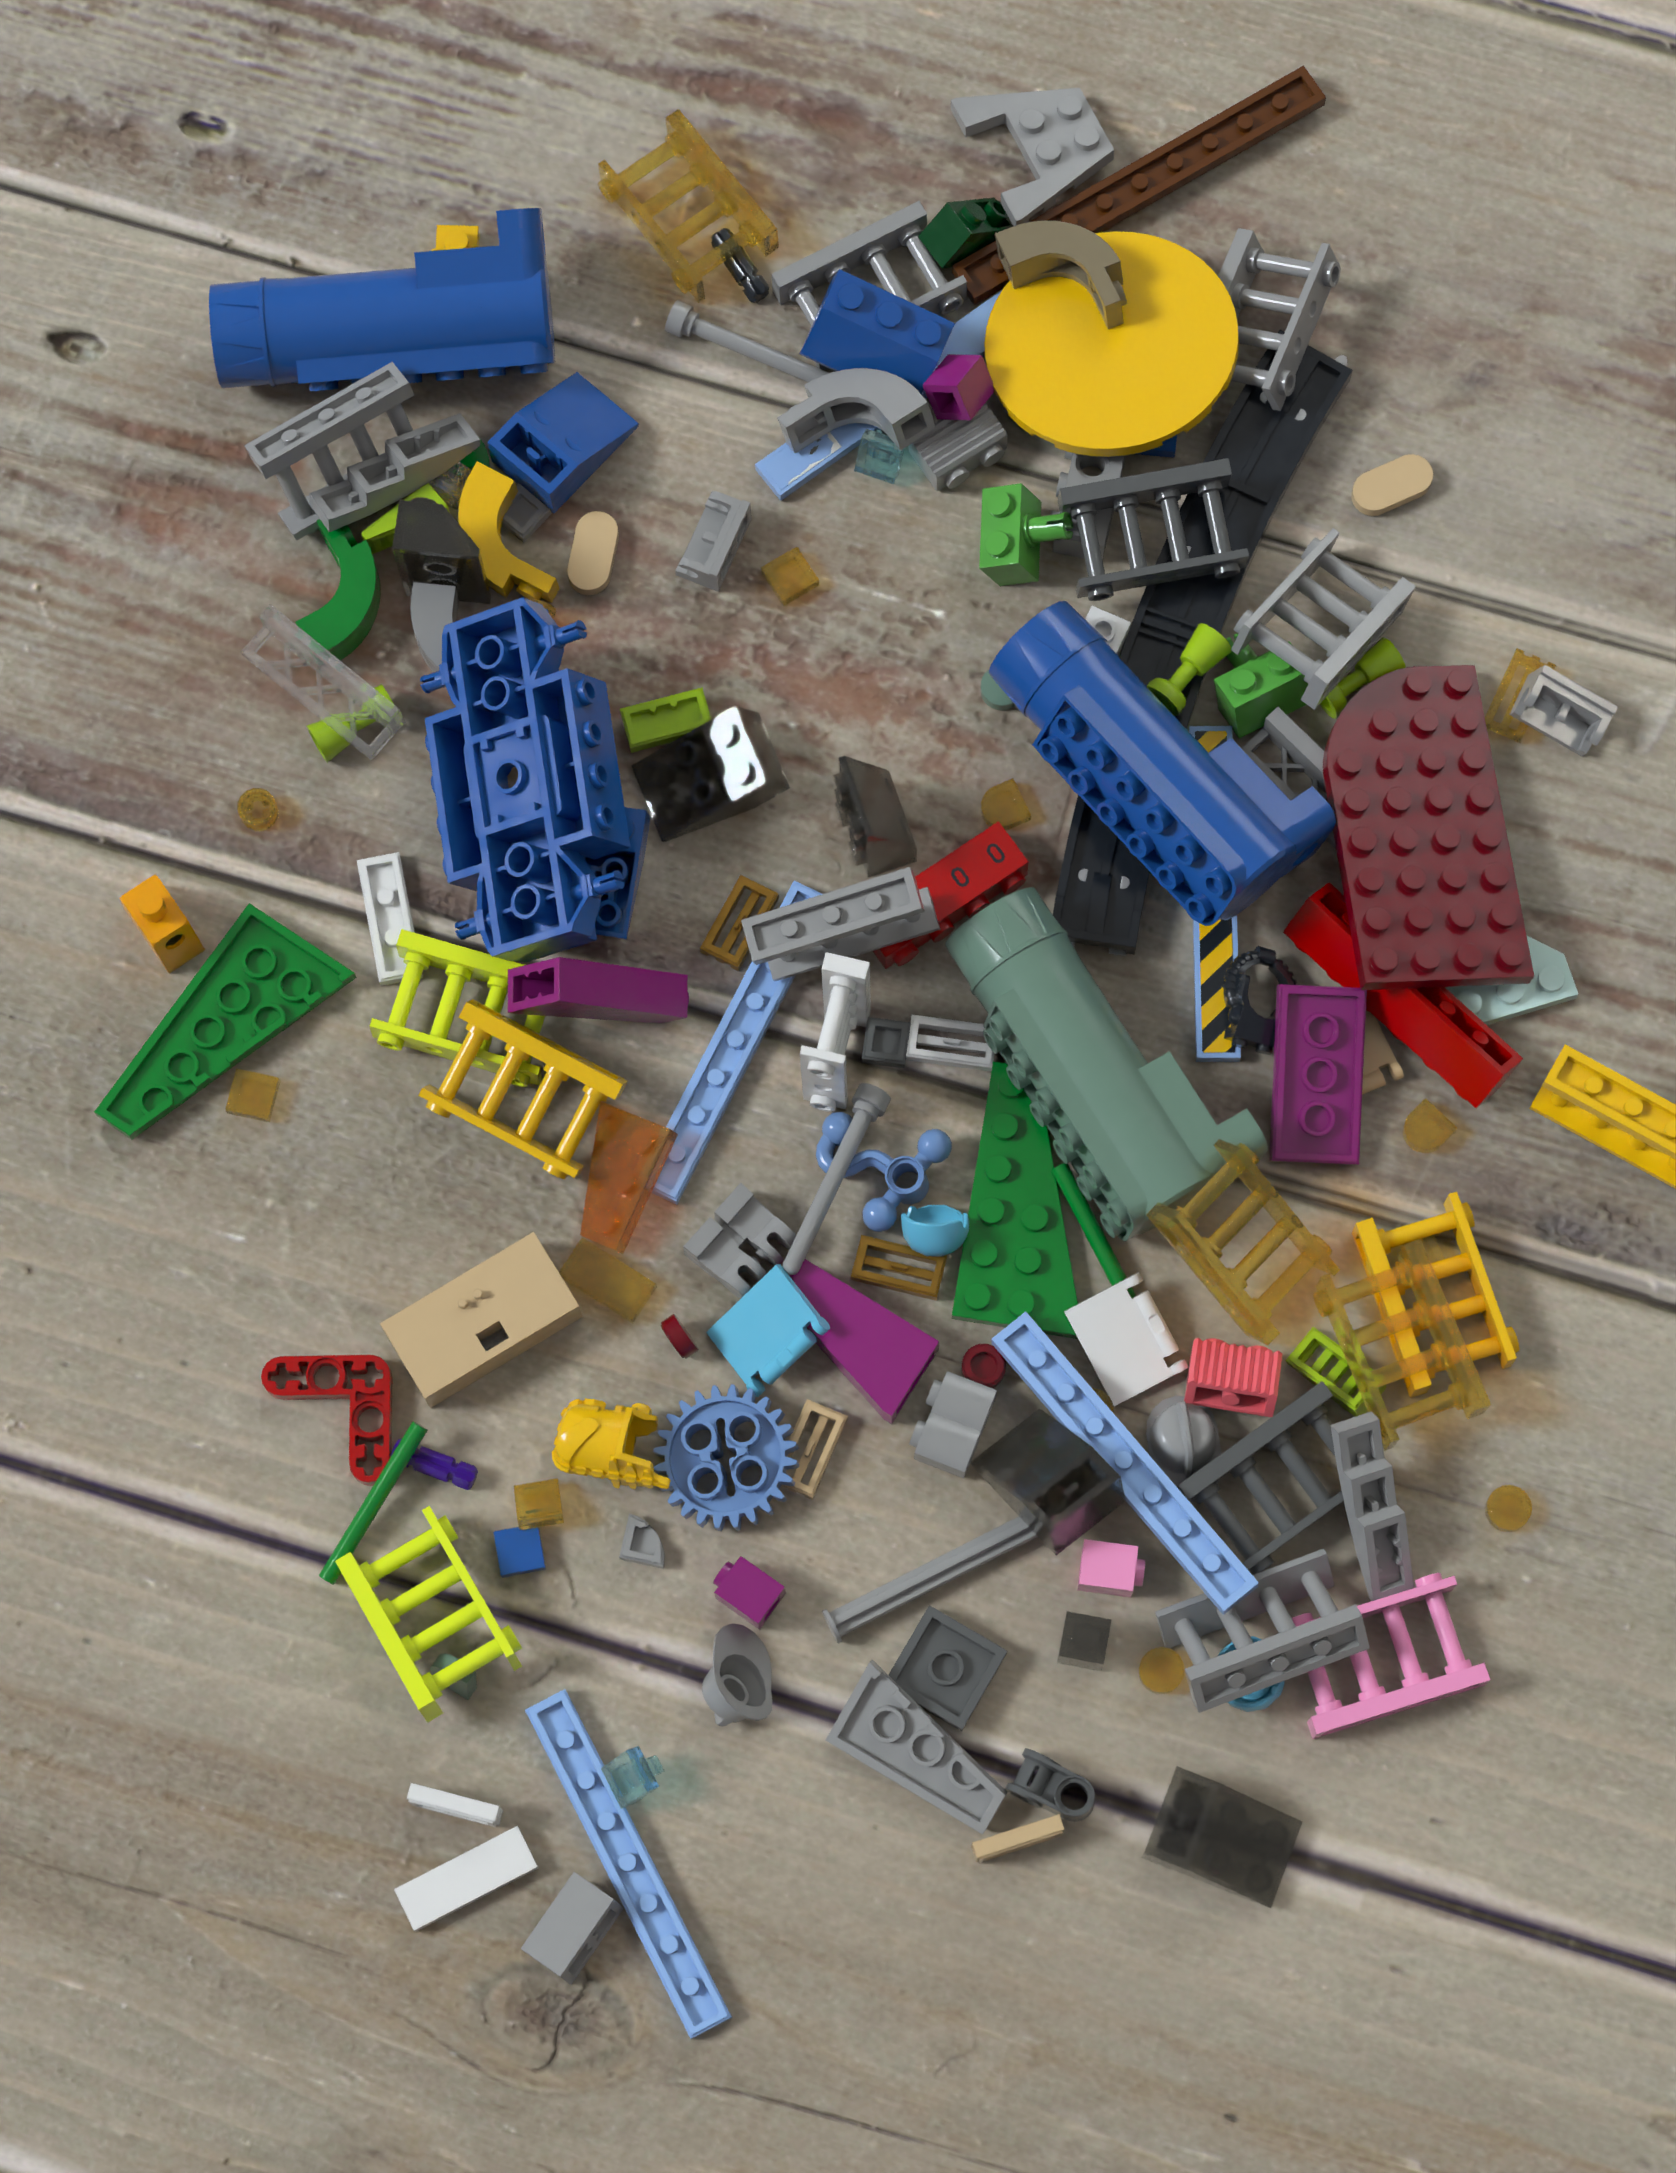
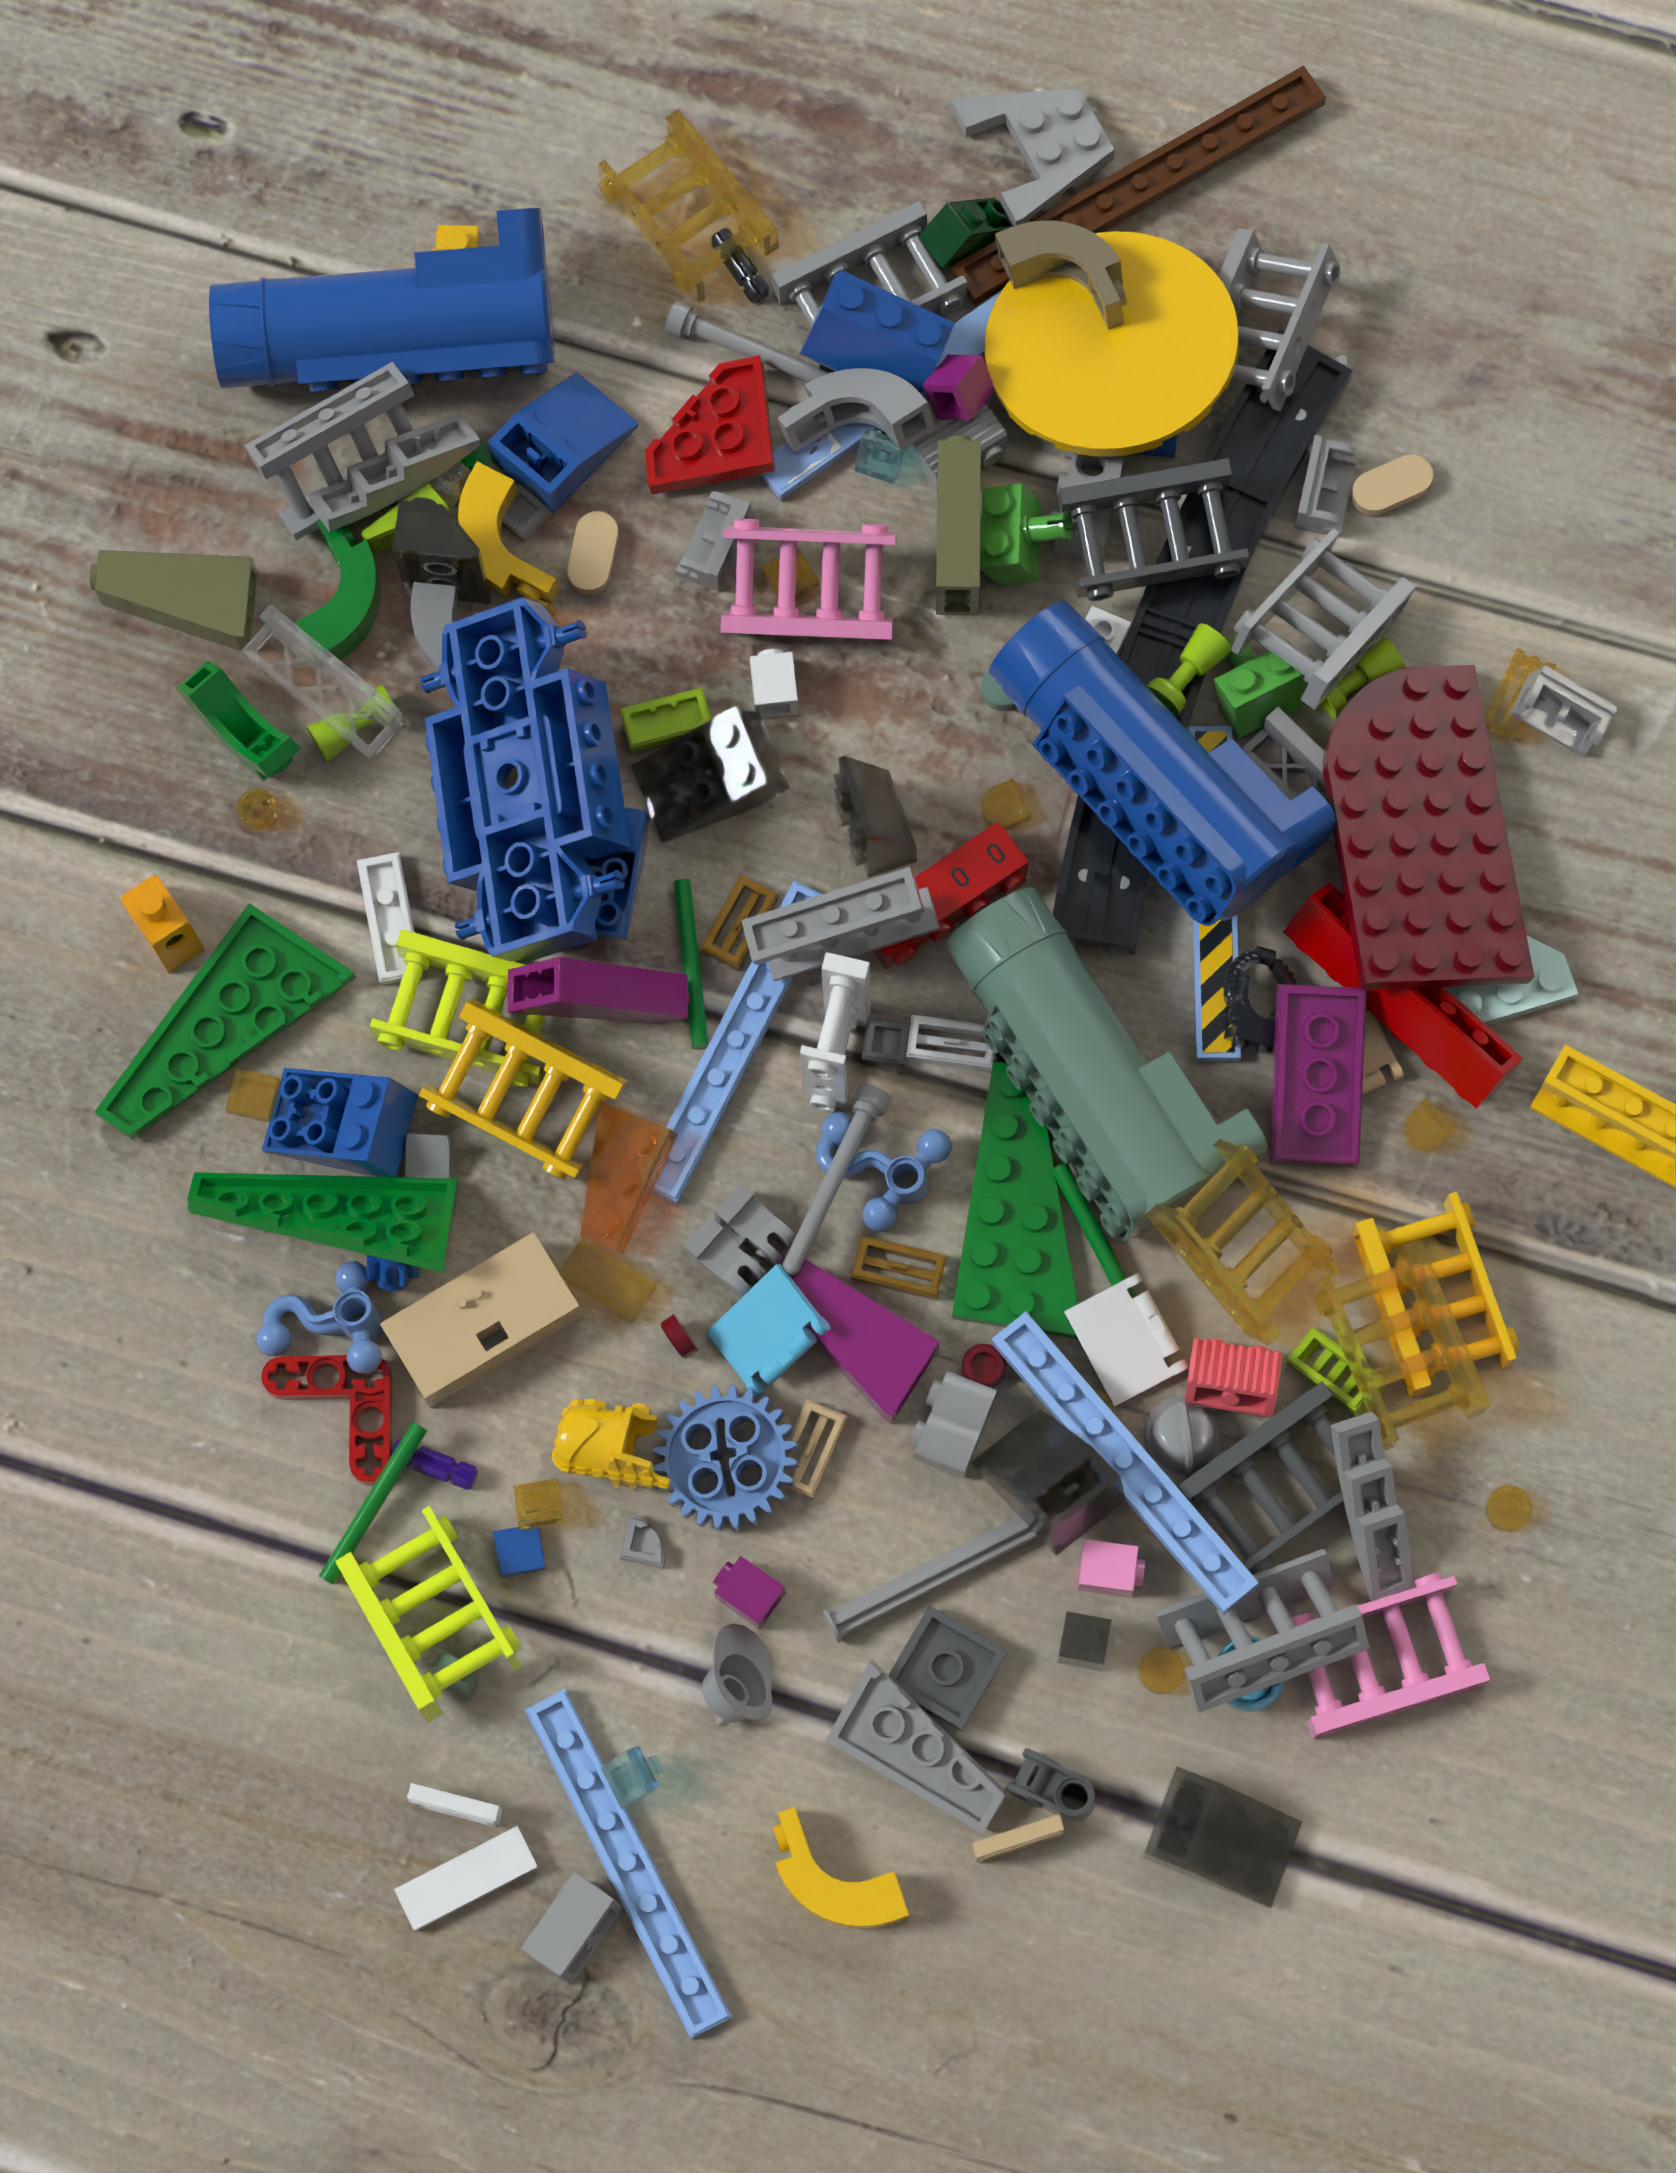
(184, 592): none -> olive slope
(237, 722): none -> green arch
(341, 1121): none -> blue slope
(351, 1279): none -> medium blue piece
(370, 1215): none -> green wing
(390, 1274): none -> blue gear
(428, 1156): none -> light grey slope
(691, 963): none -> green bar
(716, 433): none -> red plate
(774, 683): none -> white brick
(828, 618): none -> bright pink fence
(840, 1903): none -> yellow arch
(934, 1229): medium azure hair -> none
(958, 526): none -> olive slope
(1326, 486): none -> light grey hinge

